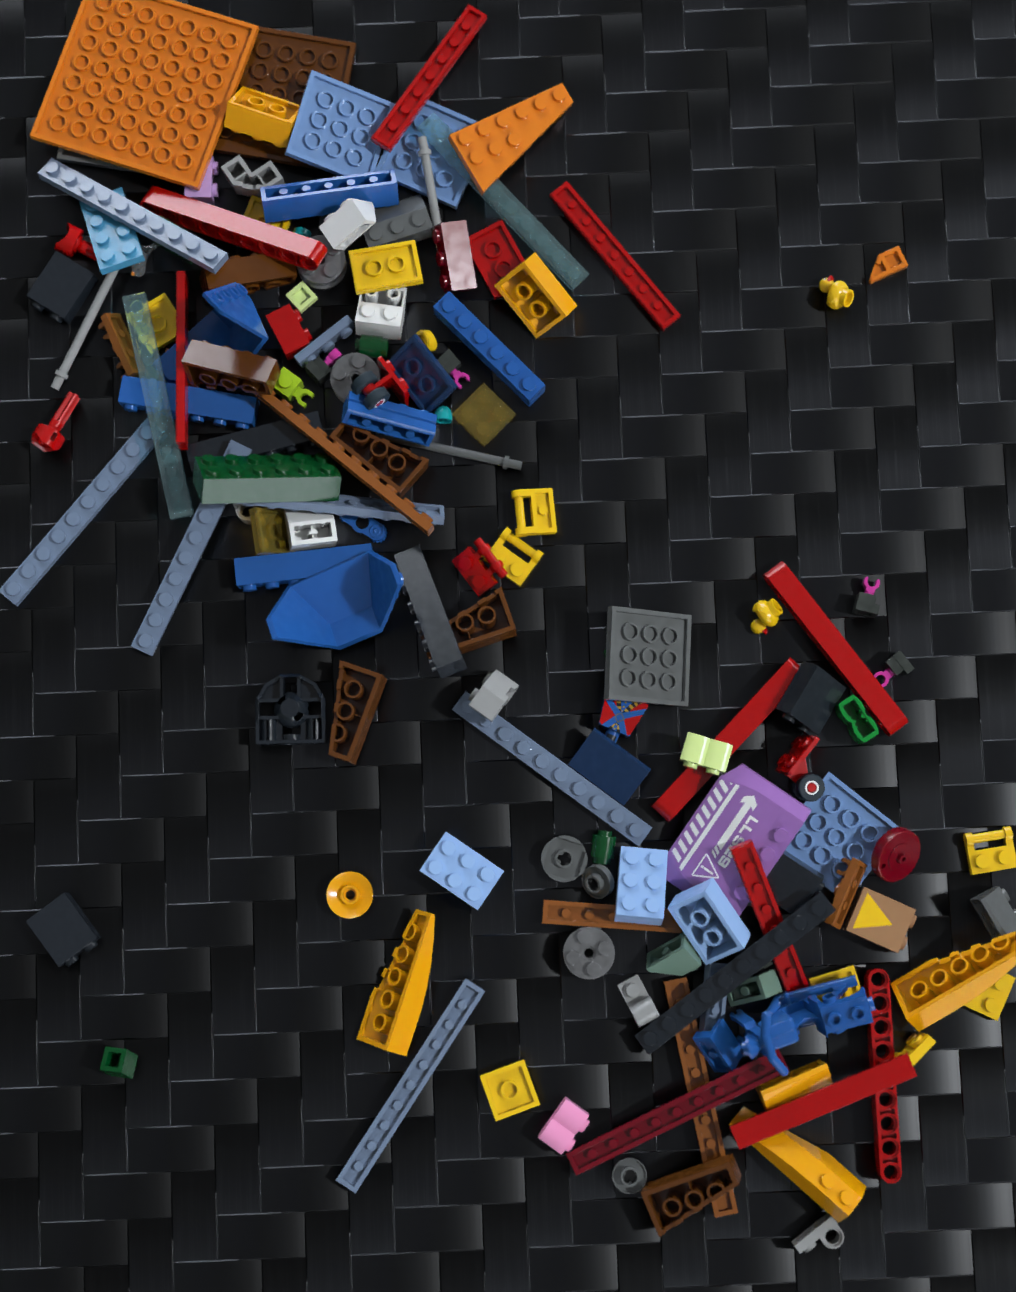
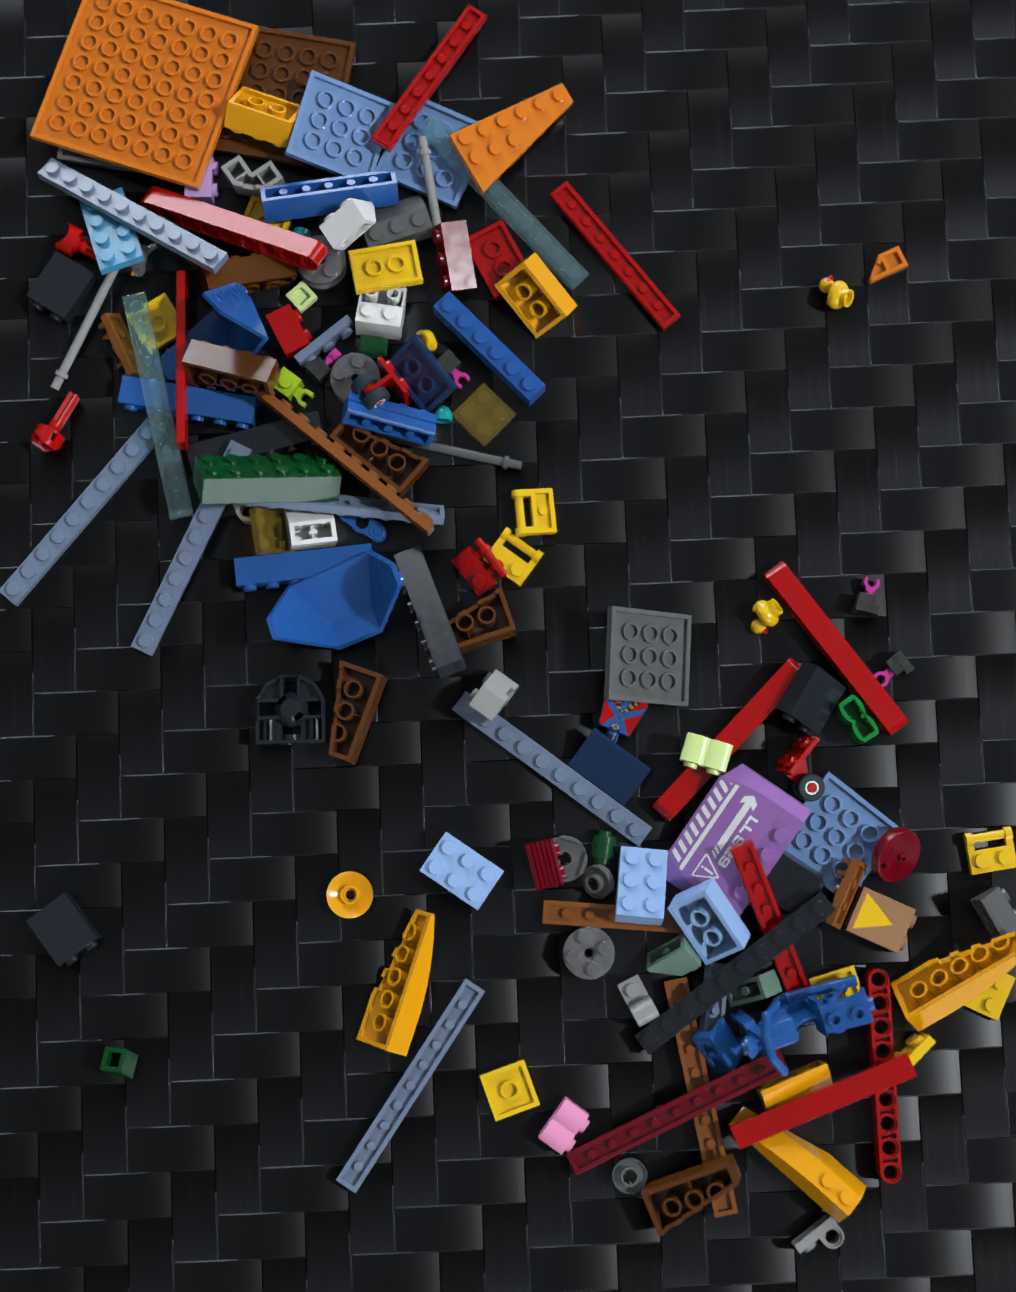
(544, 864): none -> dark red brick

